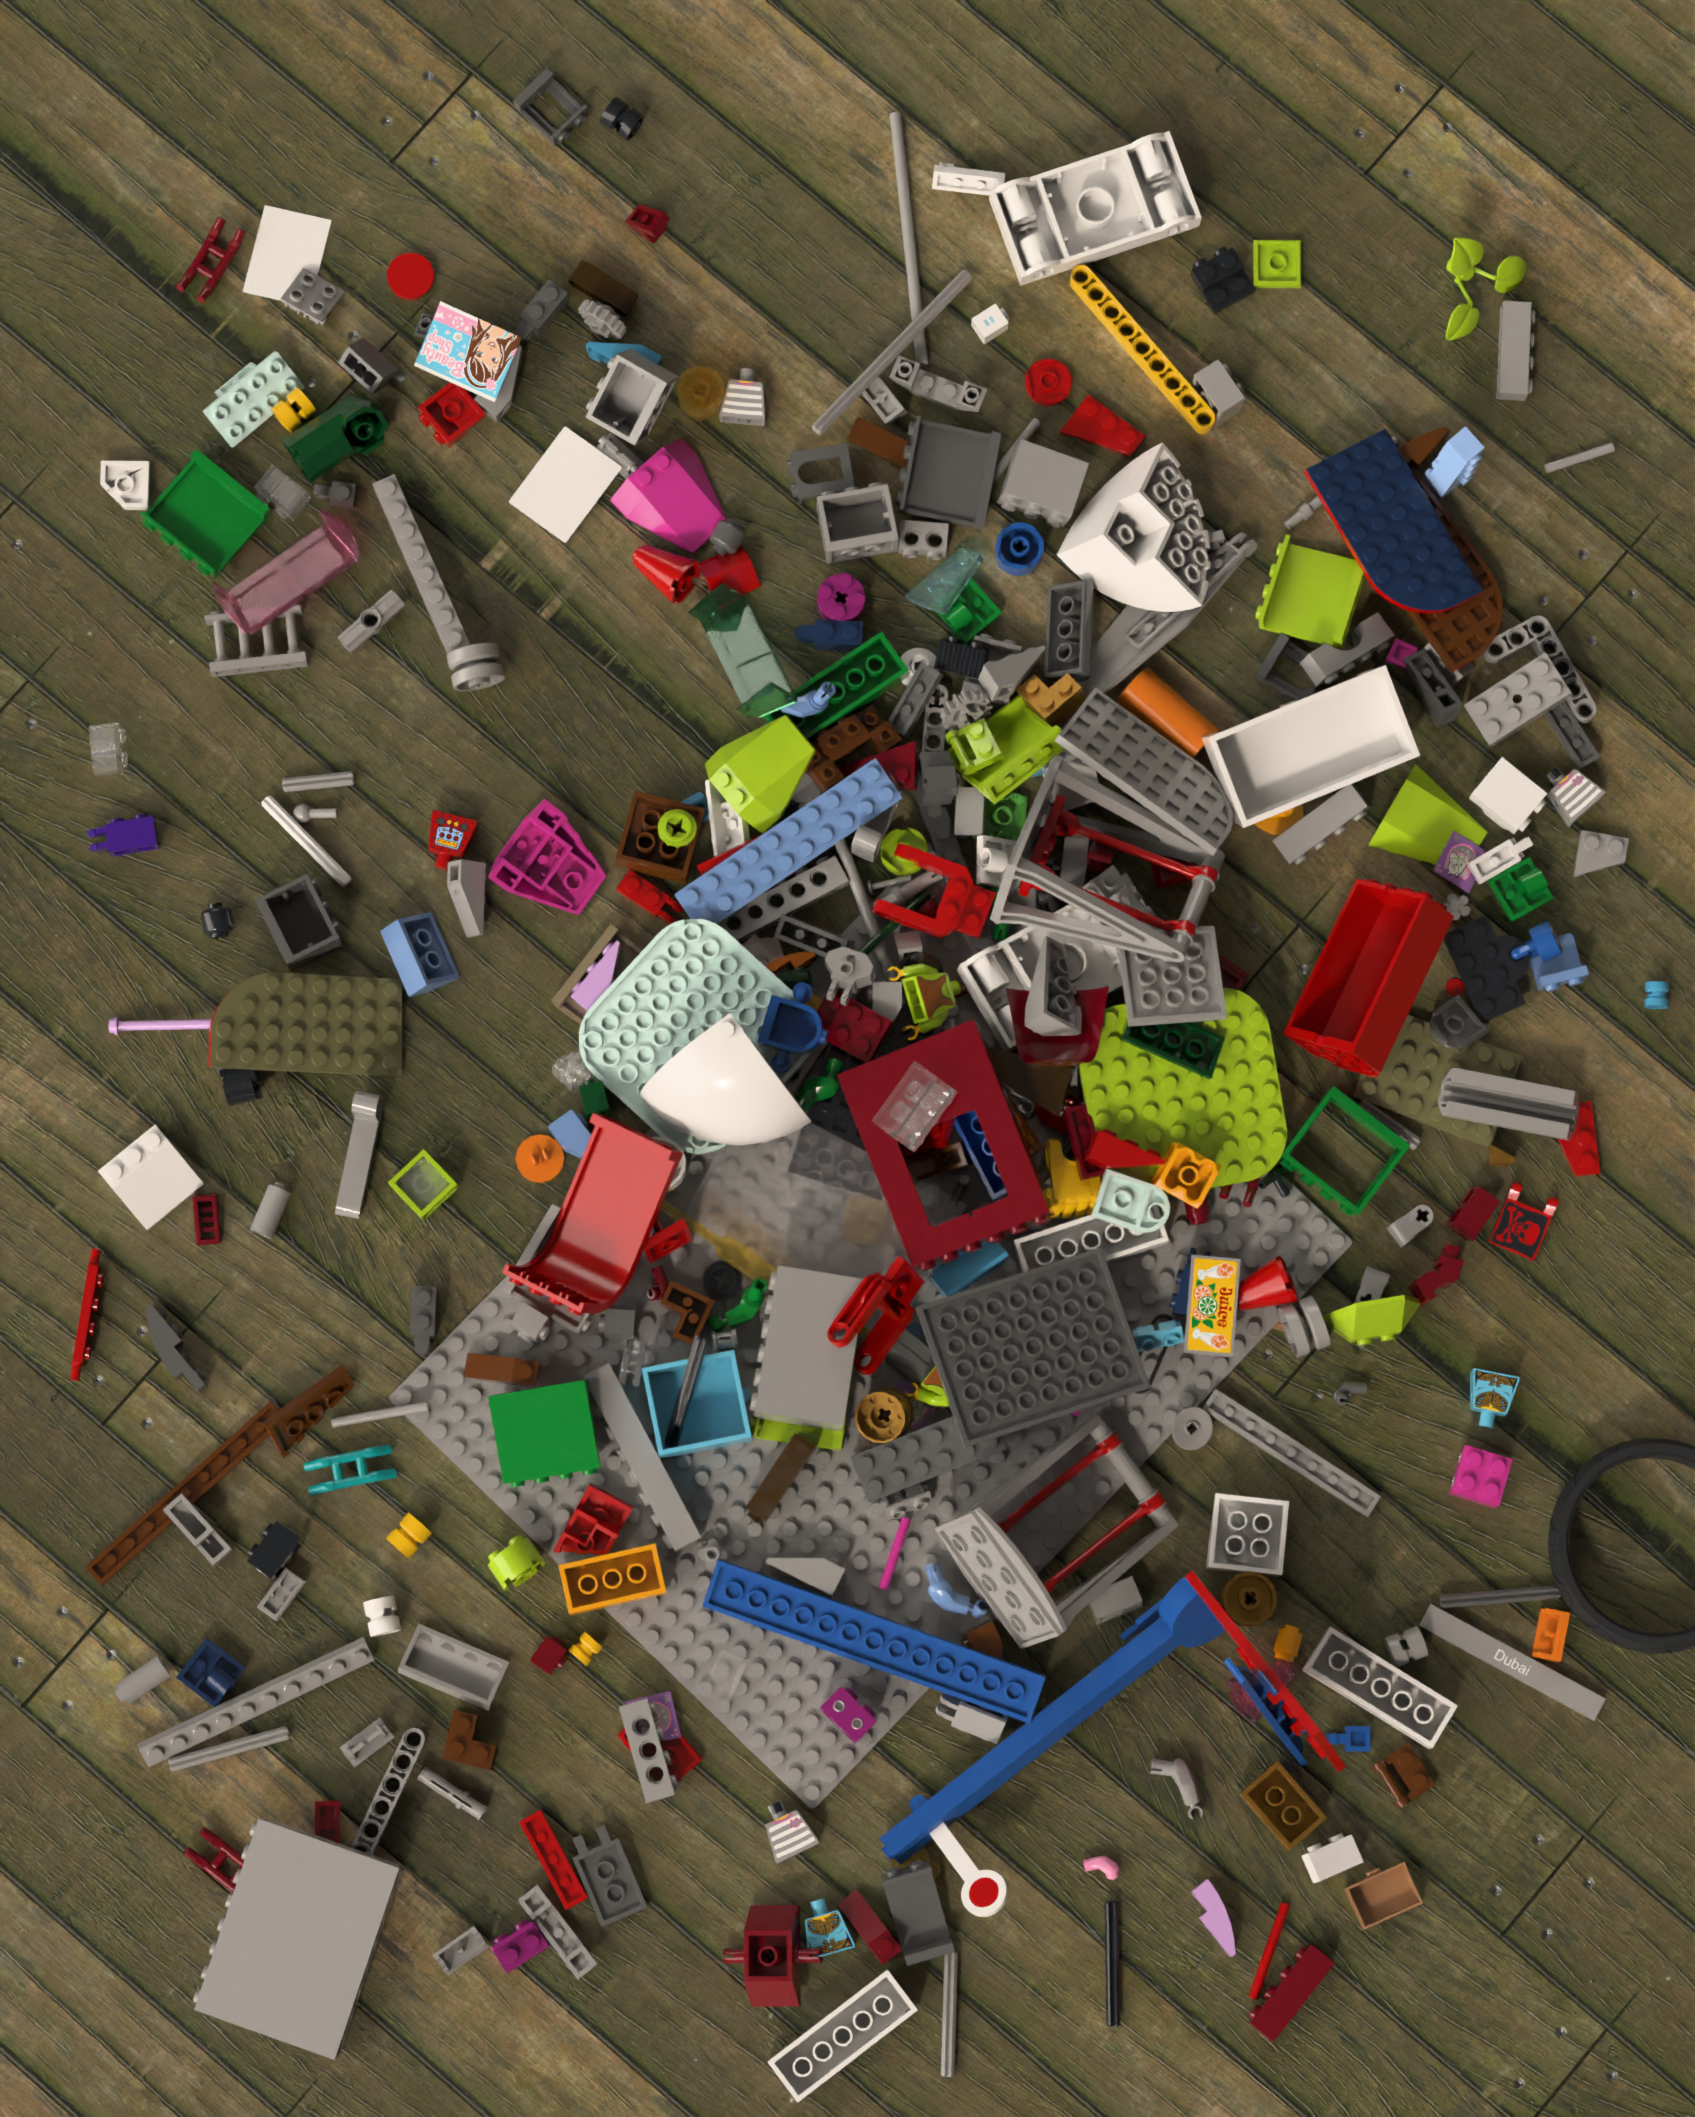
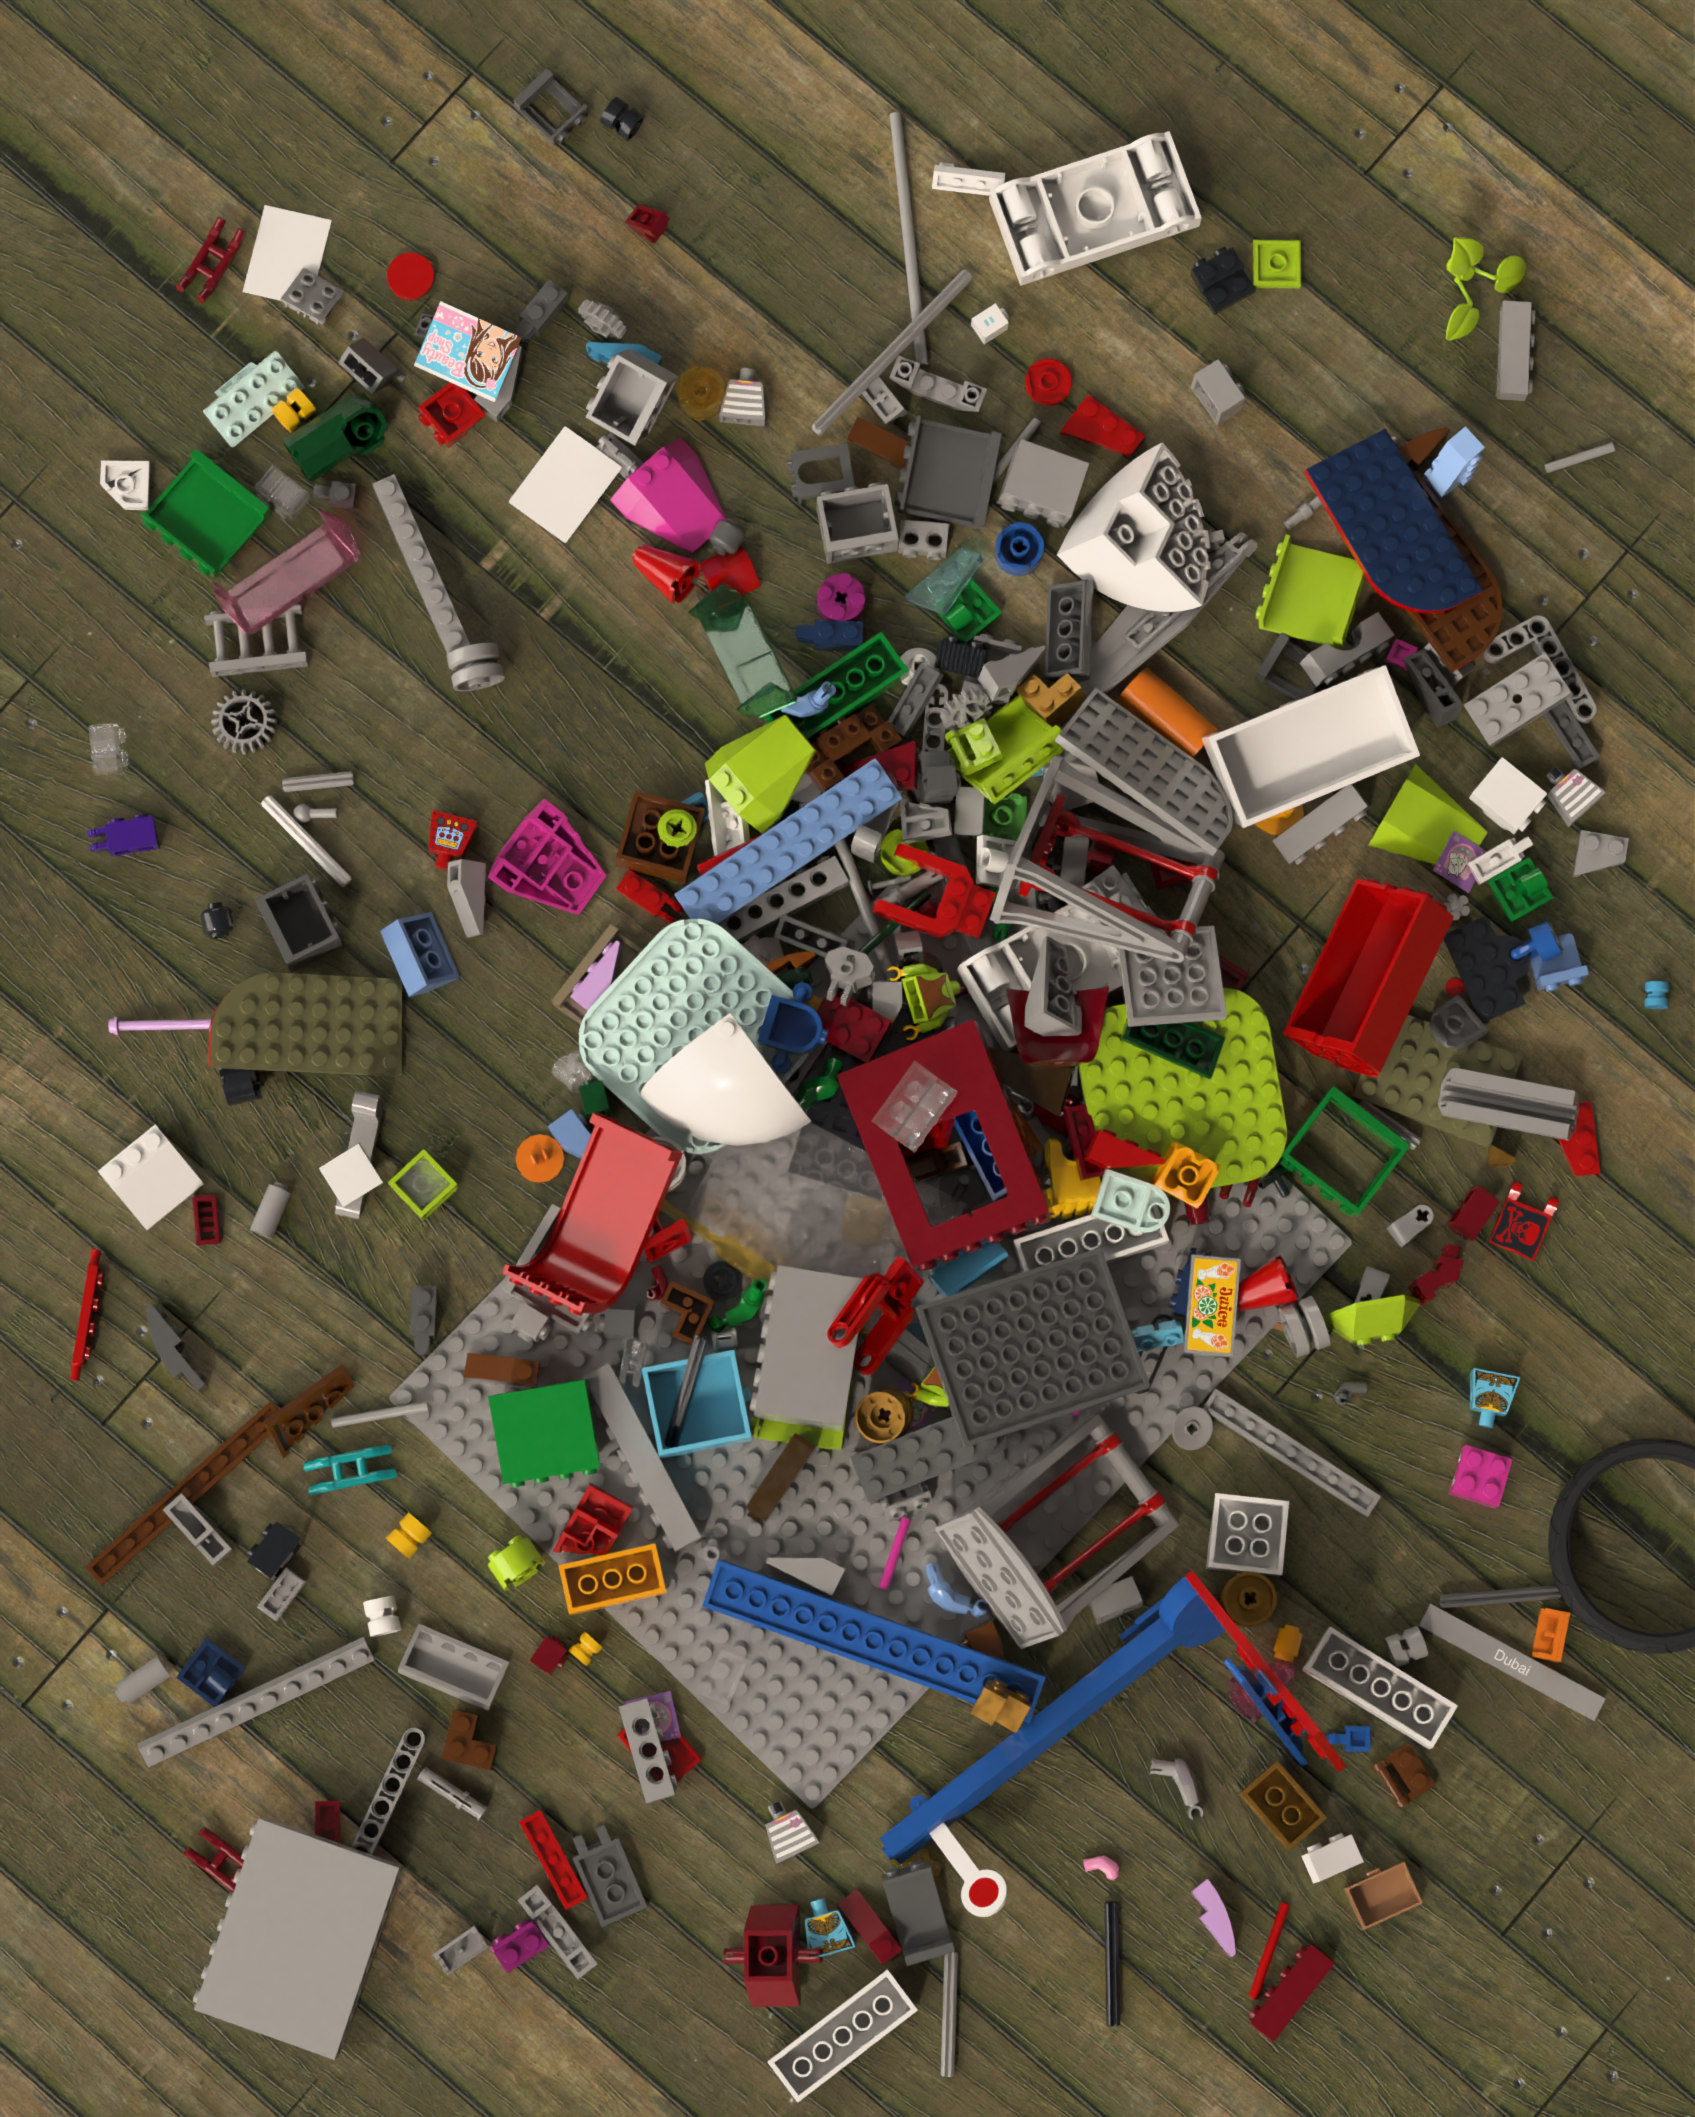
(229, 1748): light grey axle -> none
(234, 718): none -> light grey gear
(350, 1175): none -> white sticker
(367, 1742): light grey hinge -> none
(382, 610): light grey piece -> none
(603, 288): dark brown beam -> none
(849, 1714): magenta piece -> none
(923, 822): none -> light grey wing
(972, 1718): light grey hinge -> none
(1001, 1705): none -> pearl gold brick
(1145, 360): yellow beam -> none

